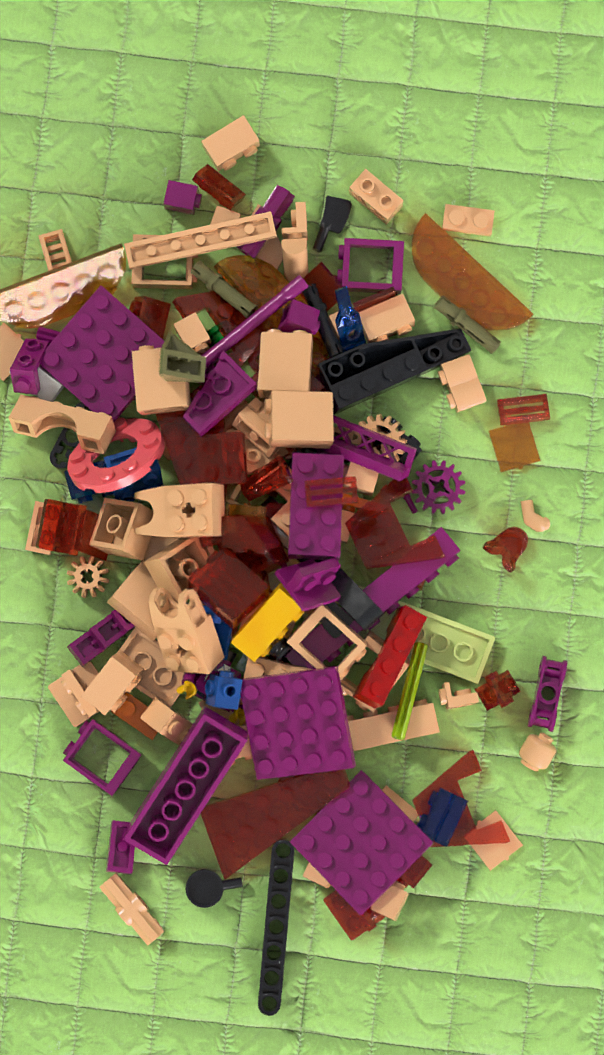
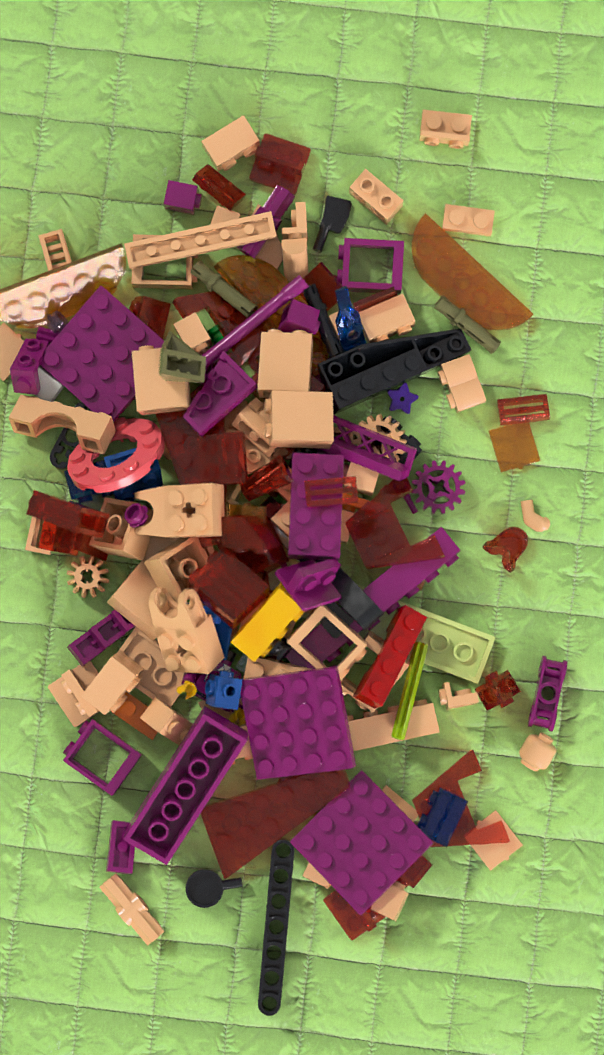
(56, 321): none -> plate
(68, 514): none -> clear red brick
(136, 515): none -> magenta plate
(279, 163): none -> clear red bracket
(404, 392): none -> dark purple plate
(445, 128): none -> light nougat bracket

